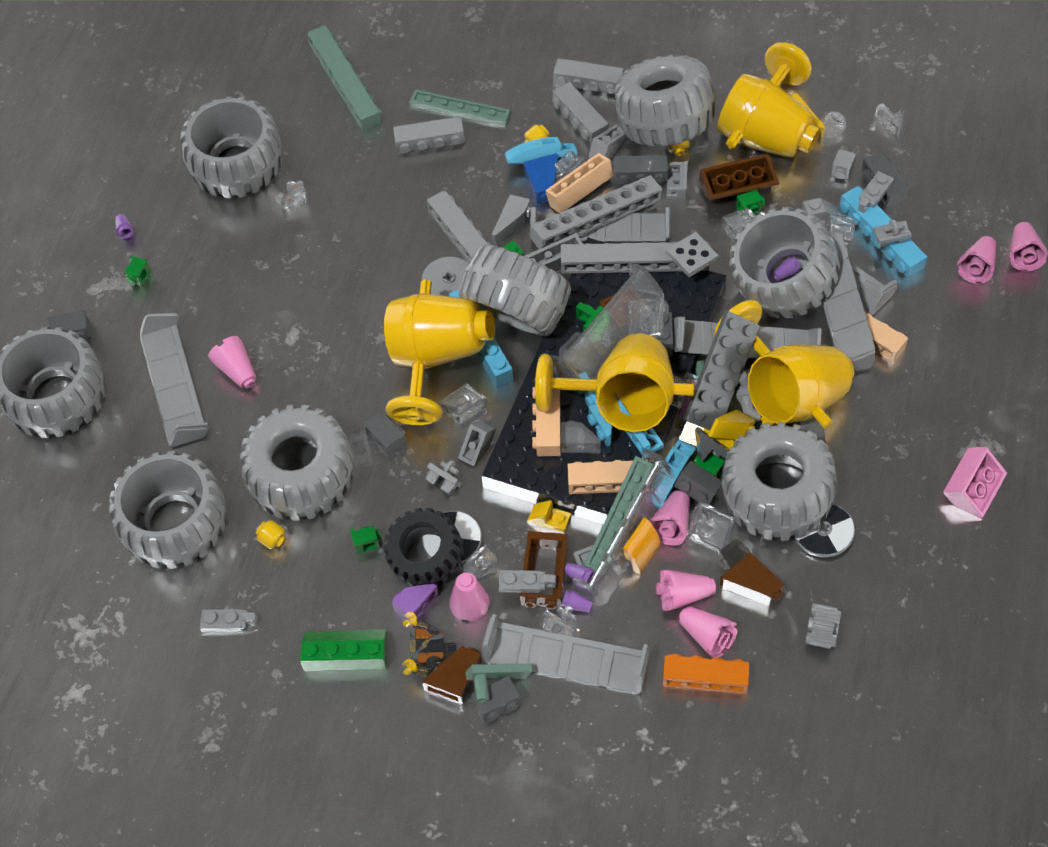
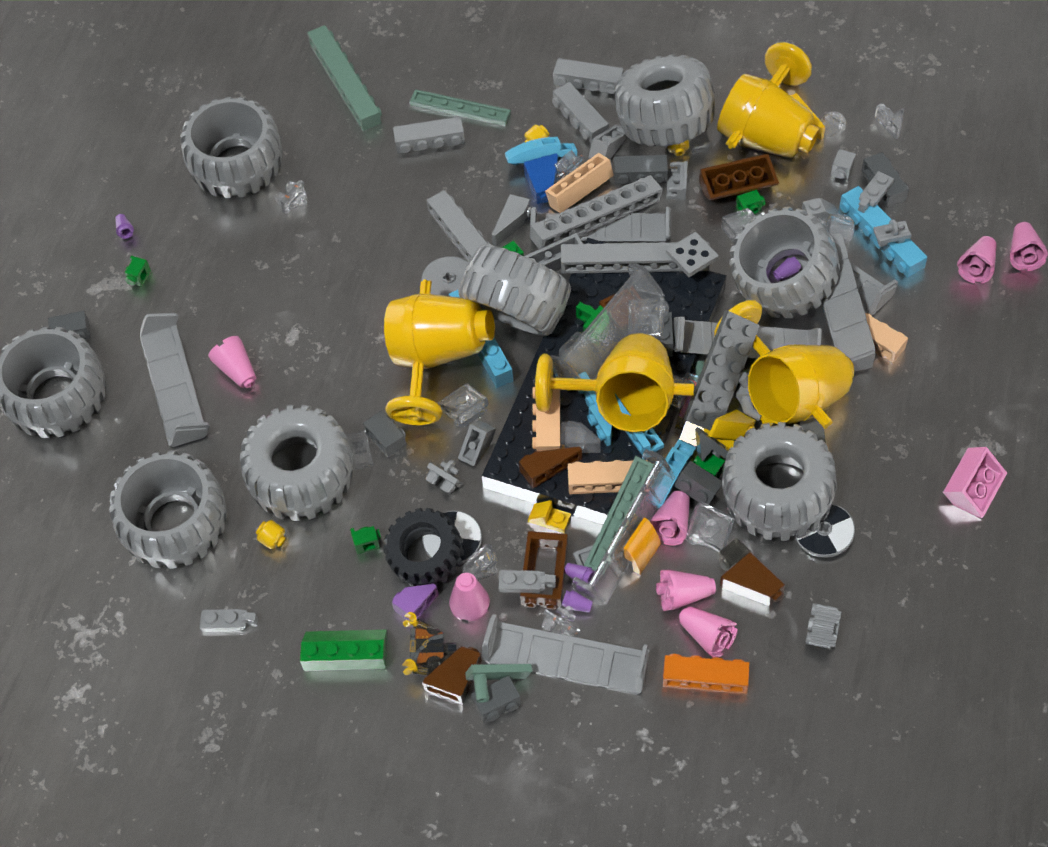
(546, 464): none -> reddish brown slope

